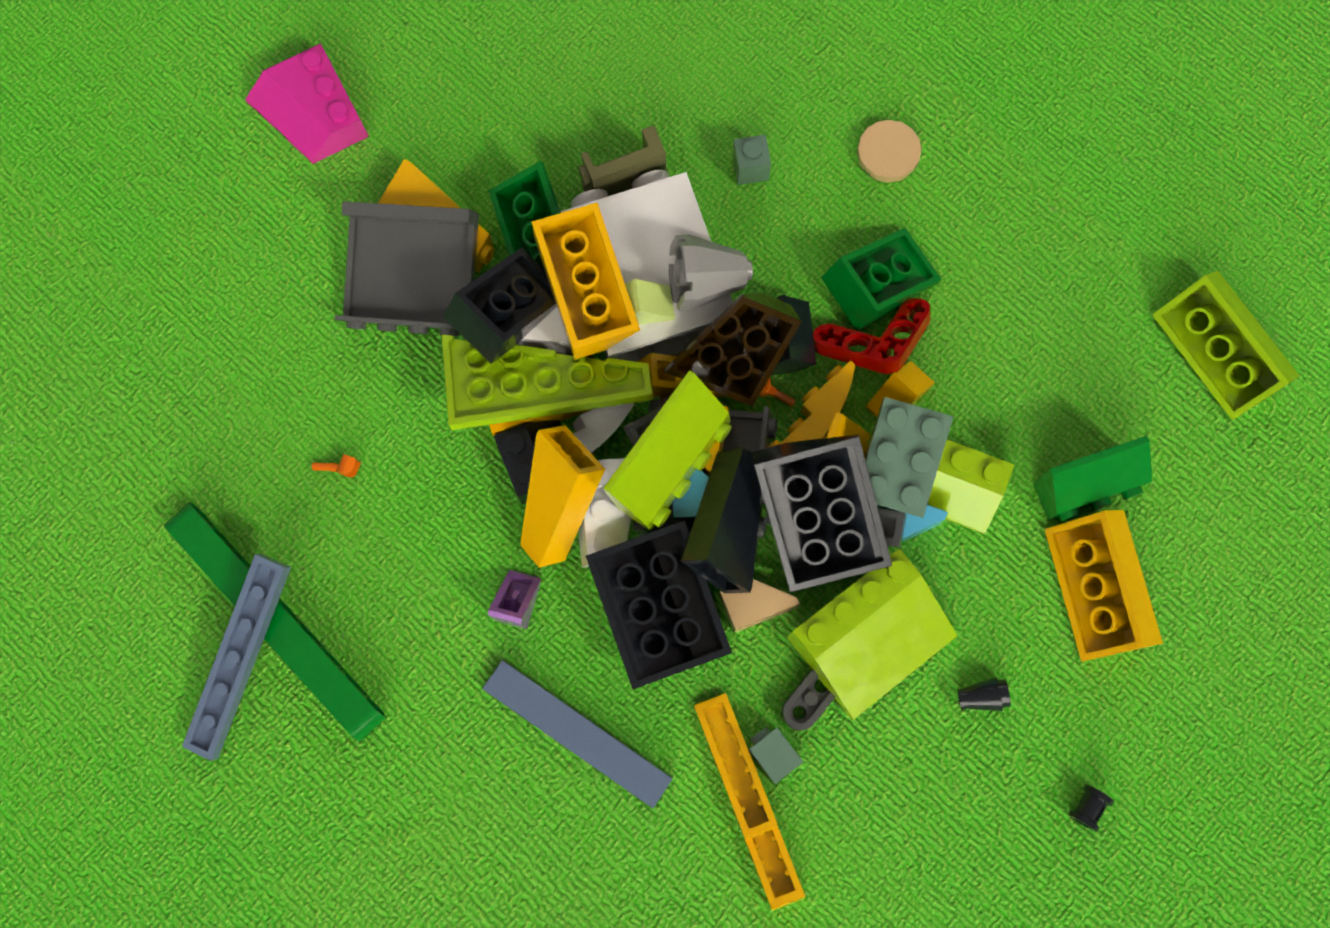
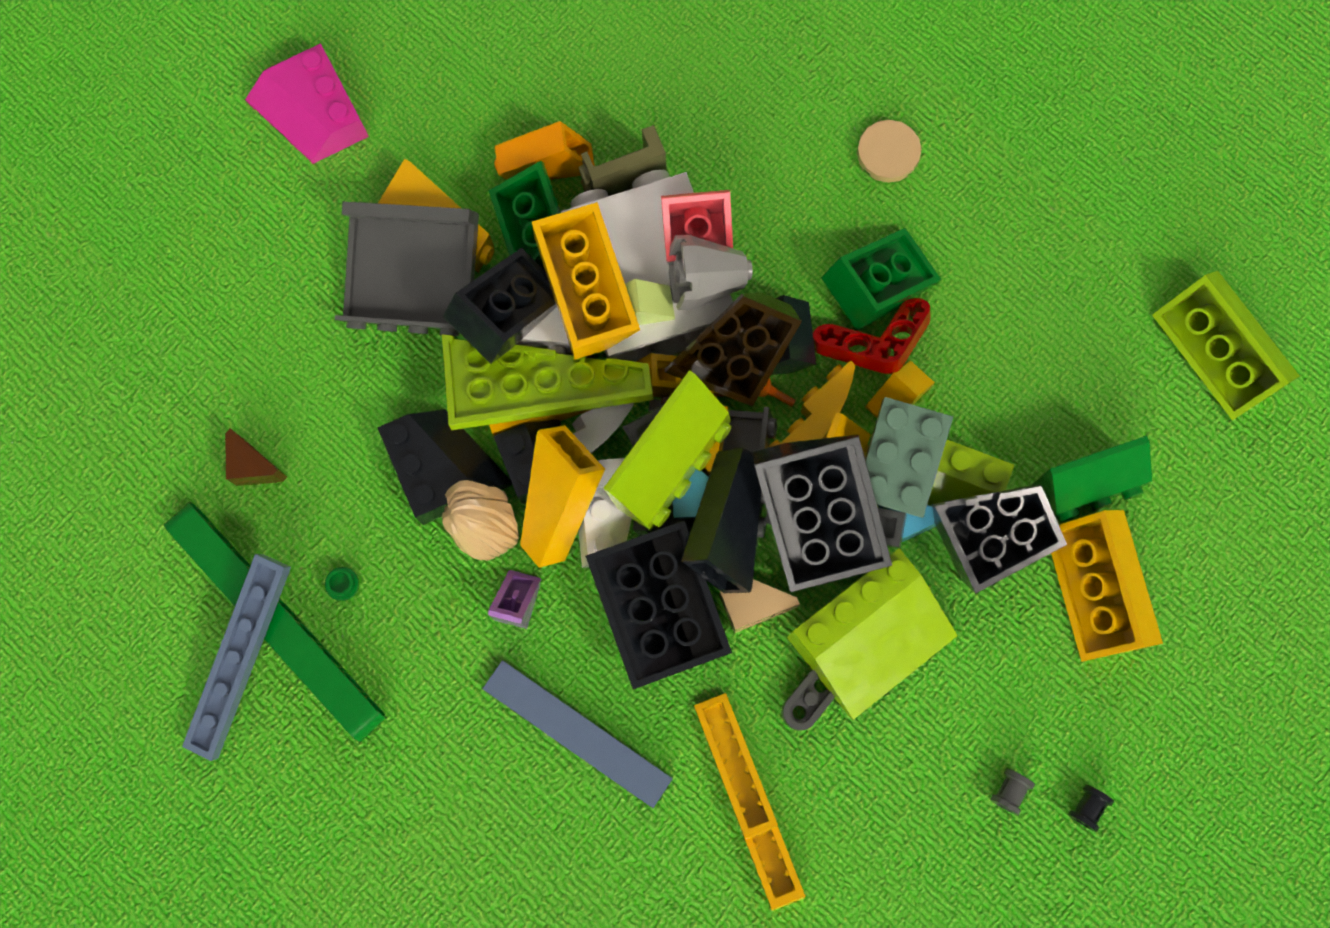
(246, 464): none -> reddish brown slope
(342, 584): none -> green plate
(348, 466): orange hand -> none
(433, 459): none -> black wedge
(480, 520): none -> tan hair
(554, 145): none -> light orange slope
(699, 215): none -> coral slope
(751, 159): sand green brick -> none
(774, 754): sand green brick -> none
(986, 695): black cone -> none
(997, 533): none -> black wedge
(1012, 791): none -> dark grey bush

